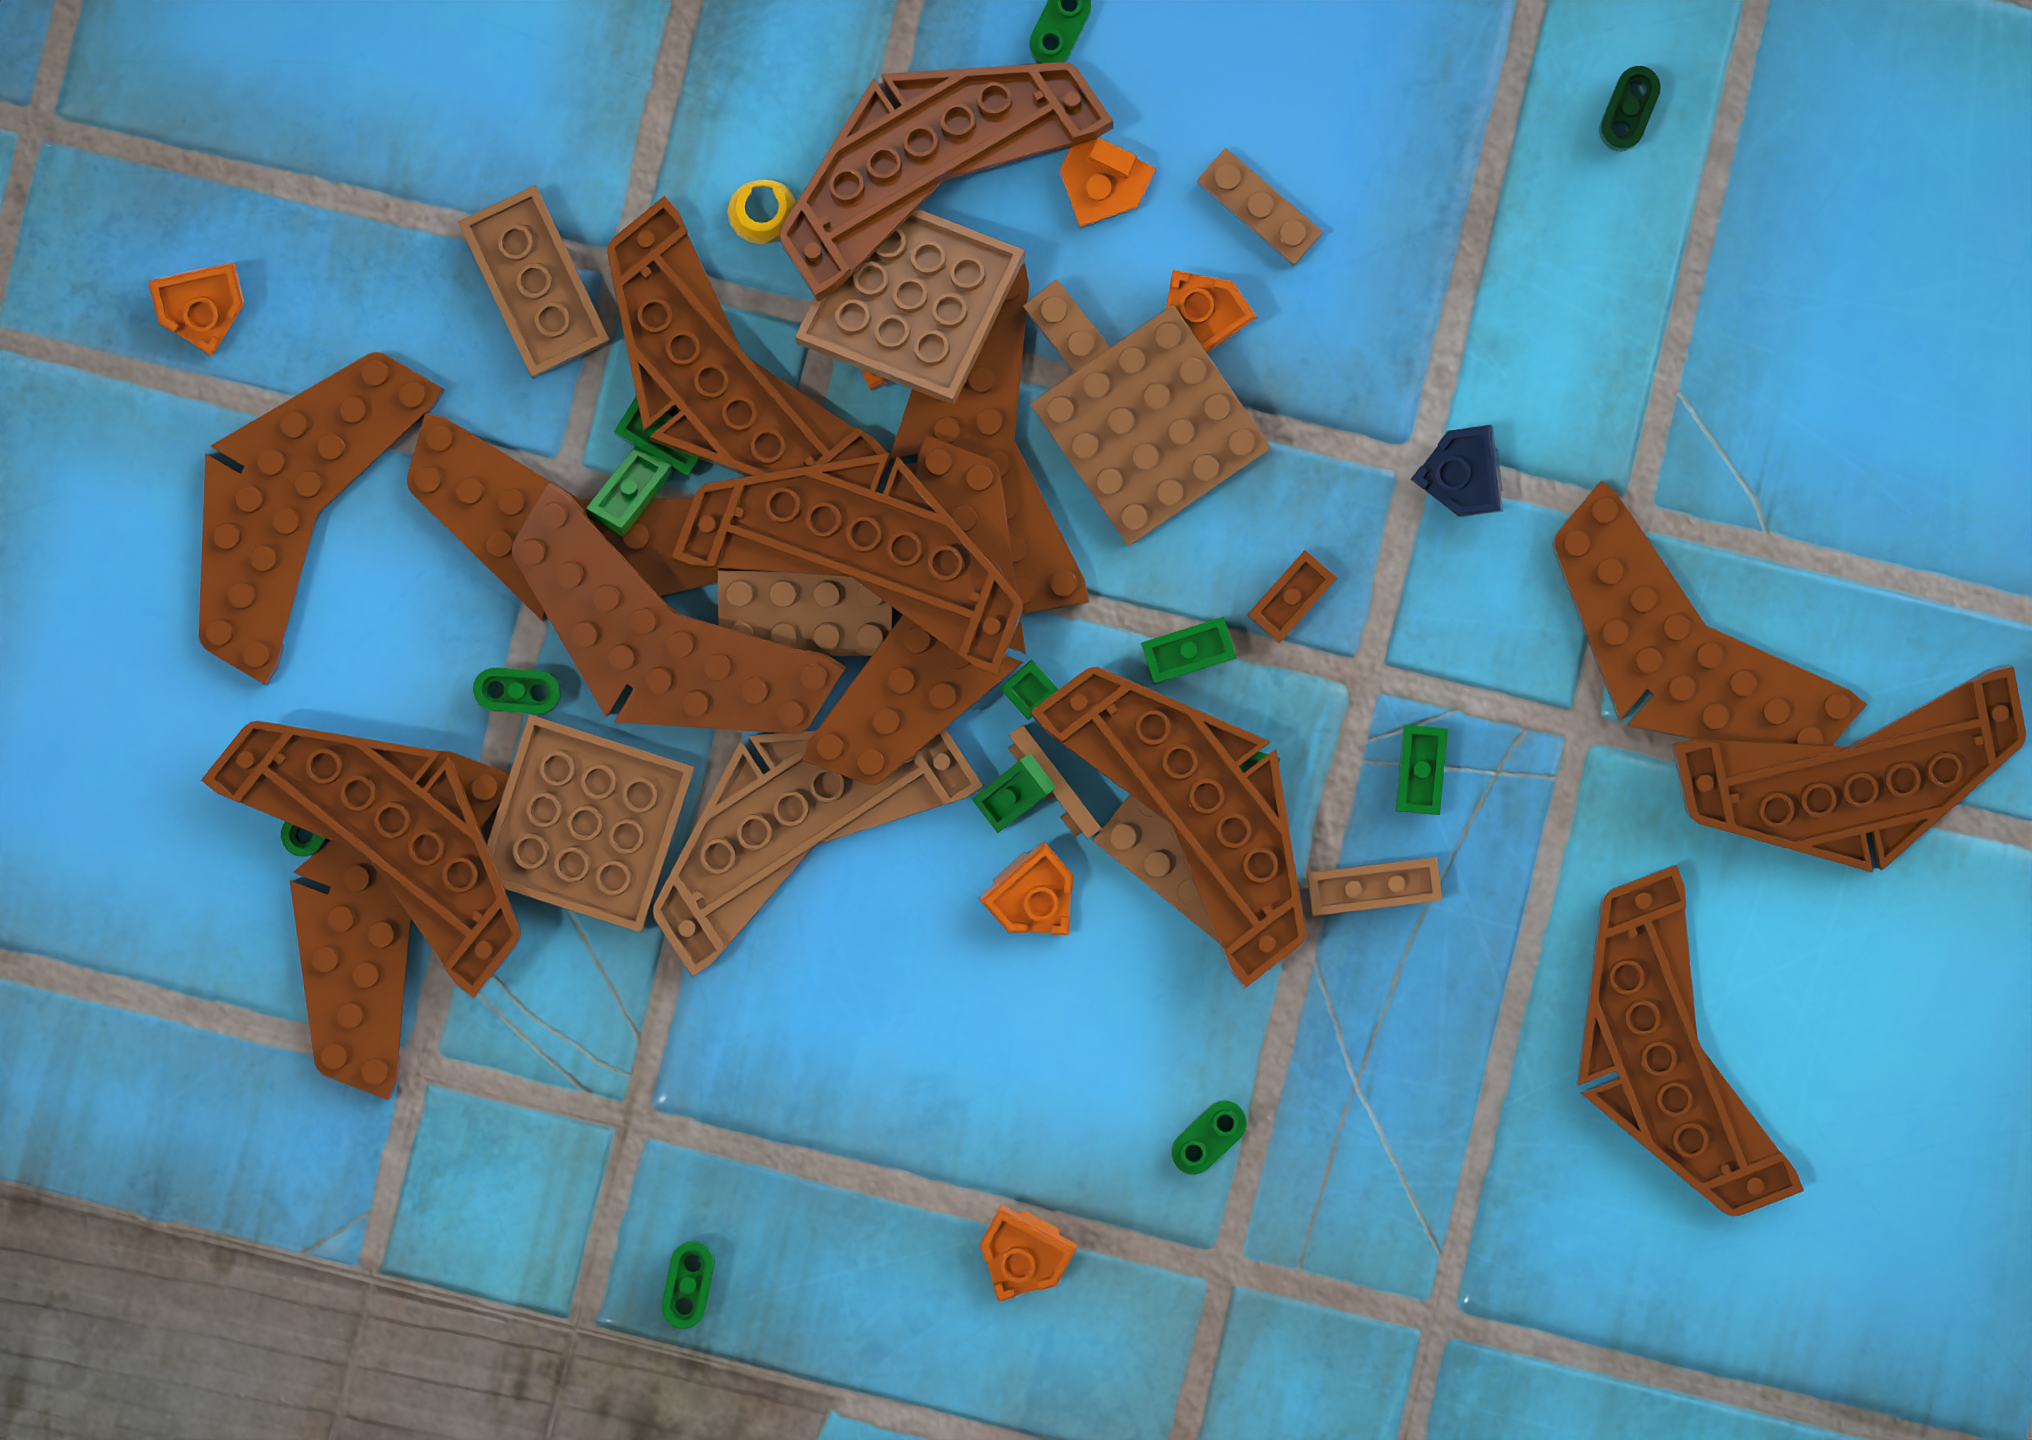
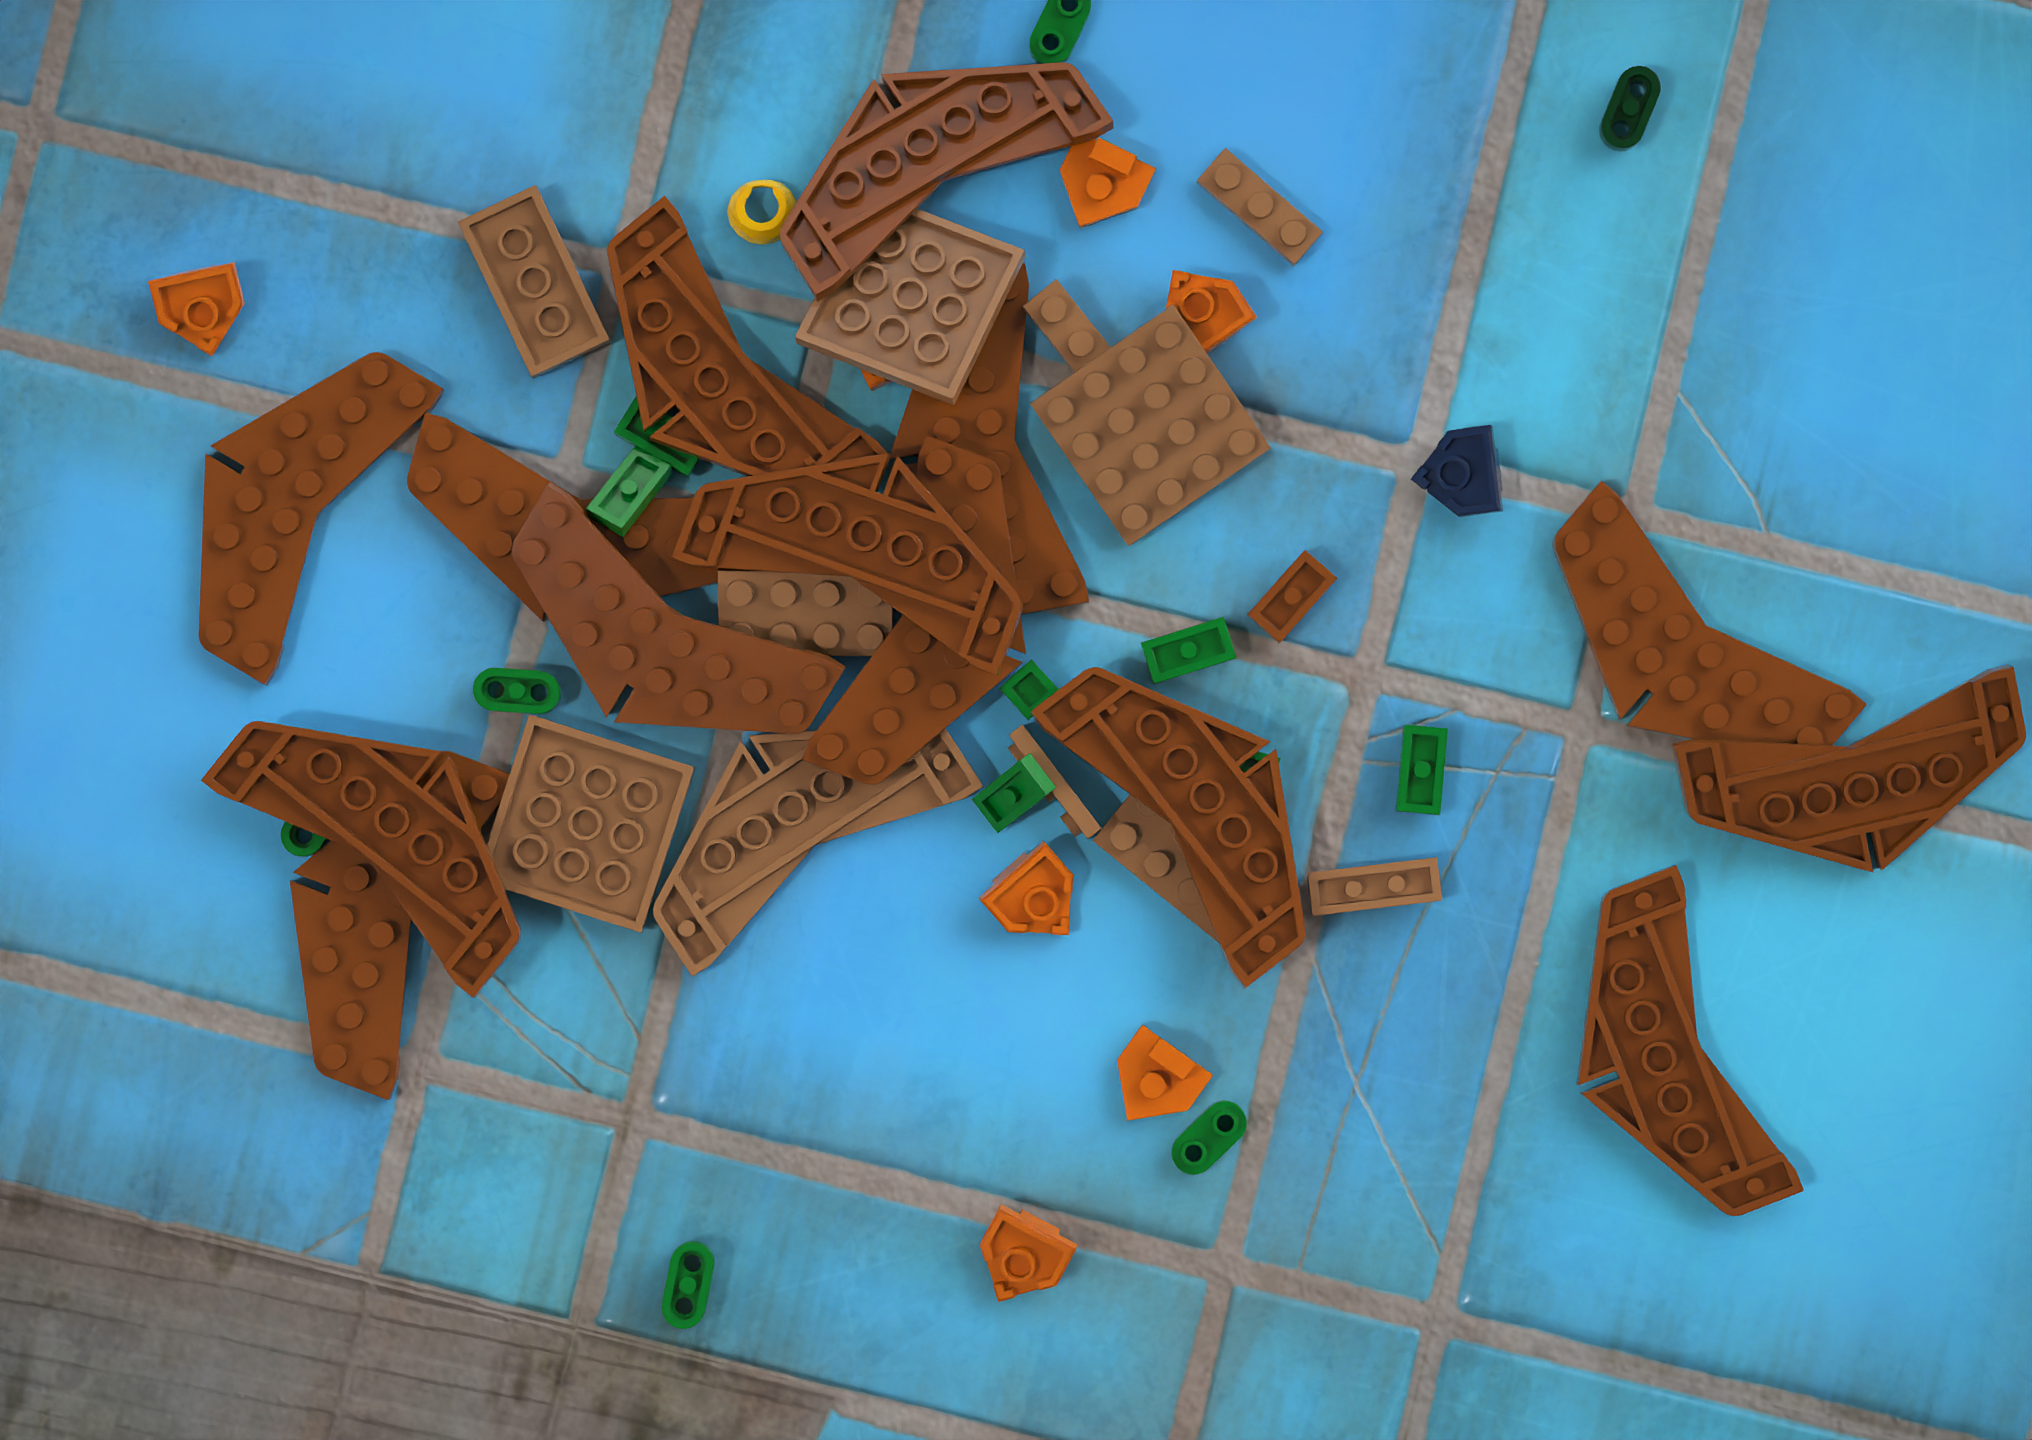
(1158, 1077): none -> orange plate

